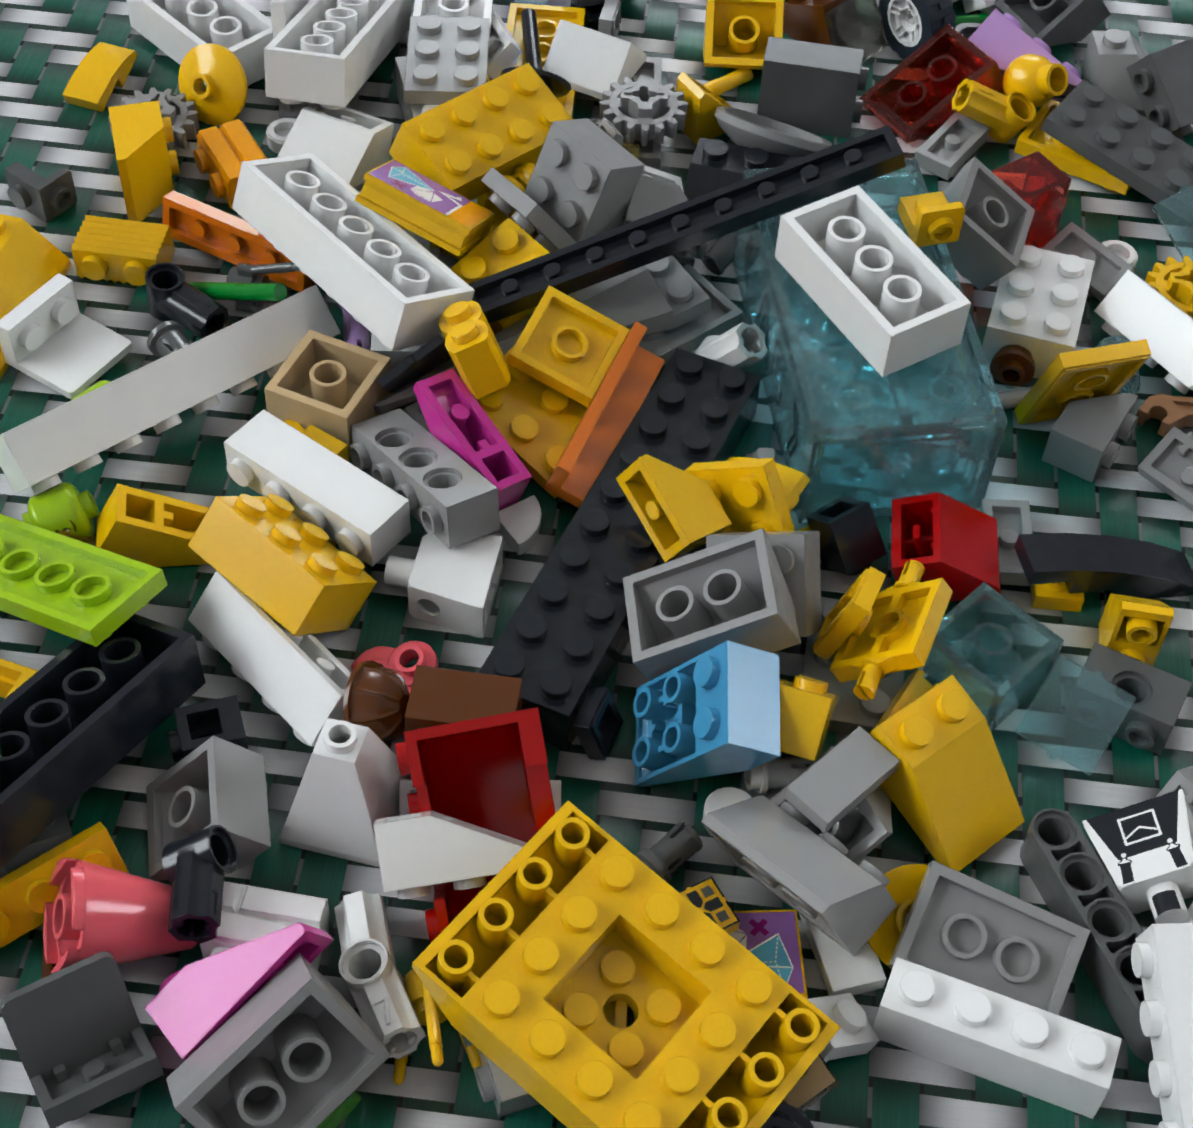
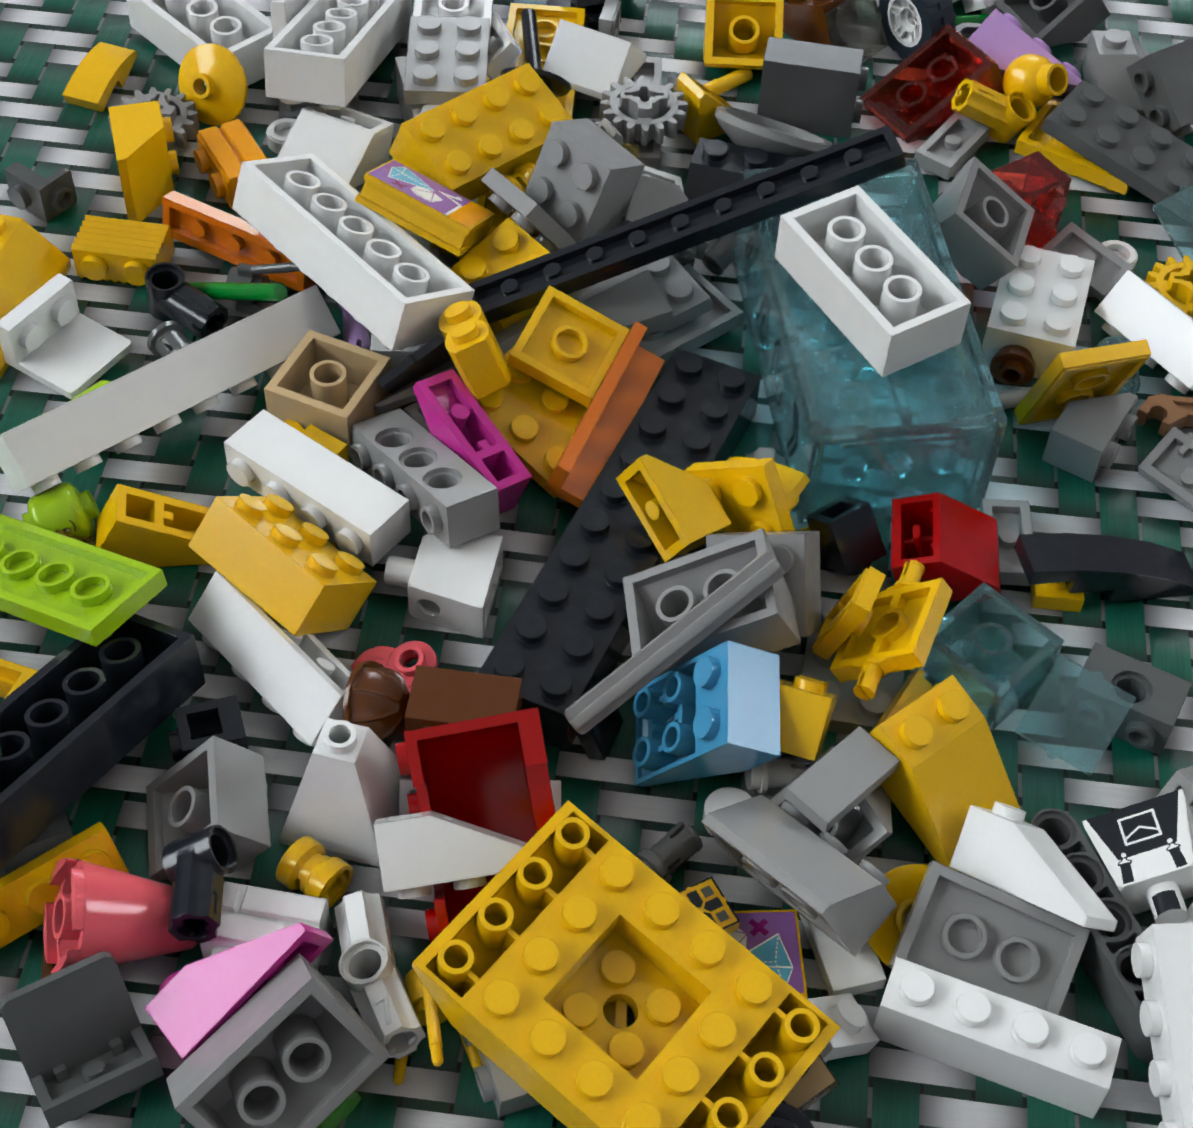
(313, 872): none -> yellow wheel
(521, 523): white tile -> none
(674, 642): none -> light grey axle
(736, 347): white piece -> none
(931, 218): yellow bracket -> none
(1027, 864): none -> white slope
(1135, 626): yellow slope -> none

